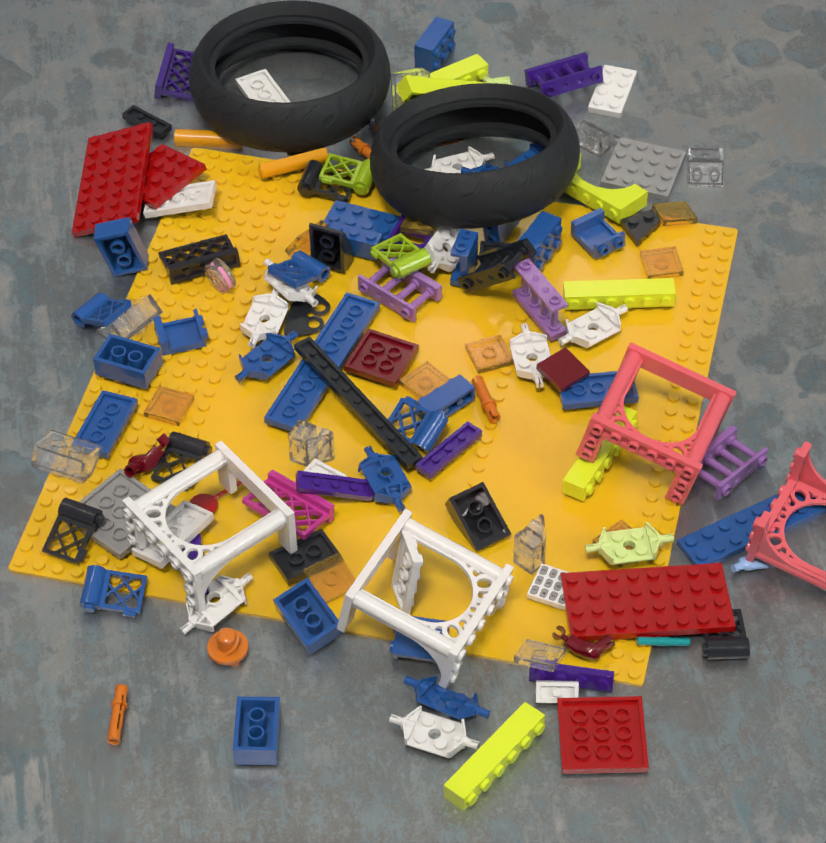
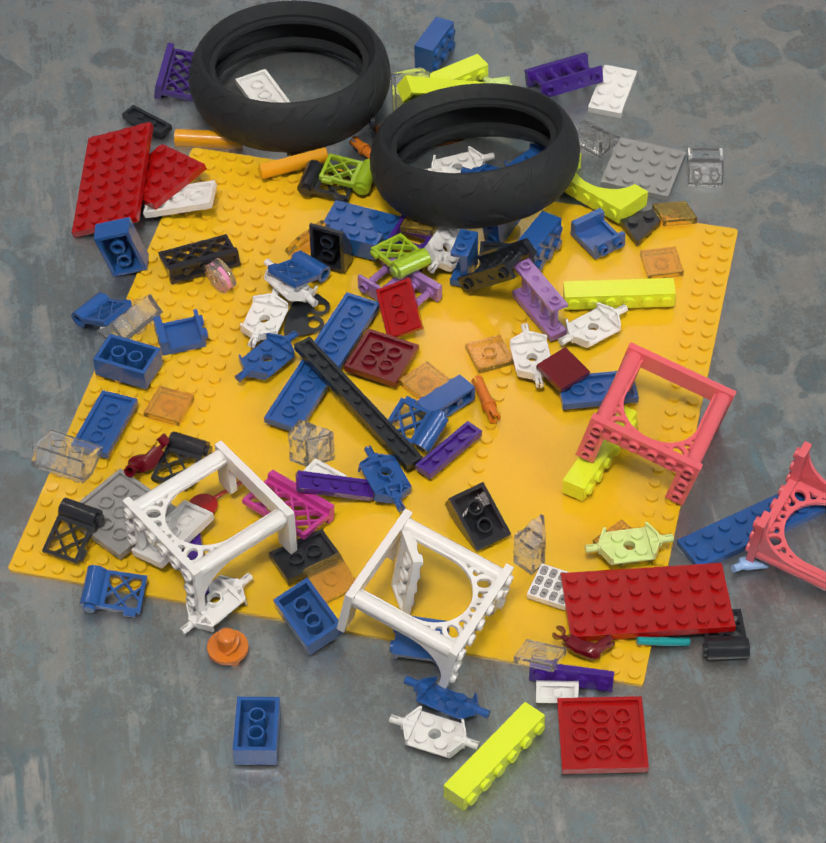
(118, 708): orange pin -> none
(399, 308): none -> red tile
(718, 448): medium lavender fence -> none

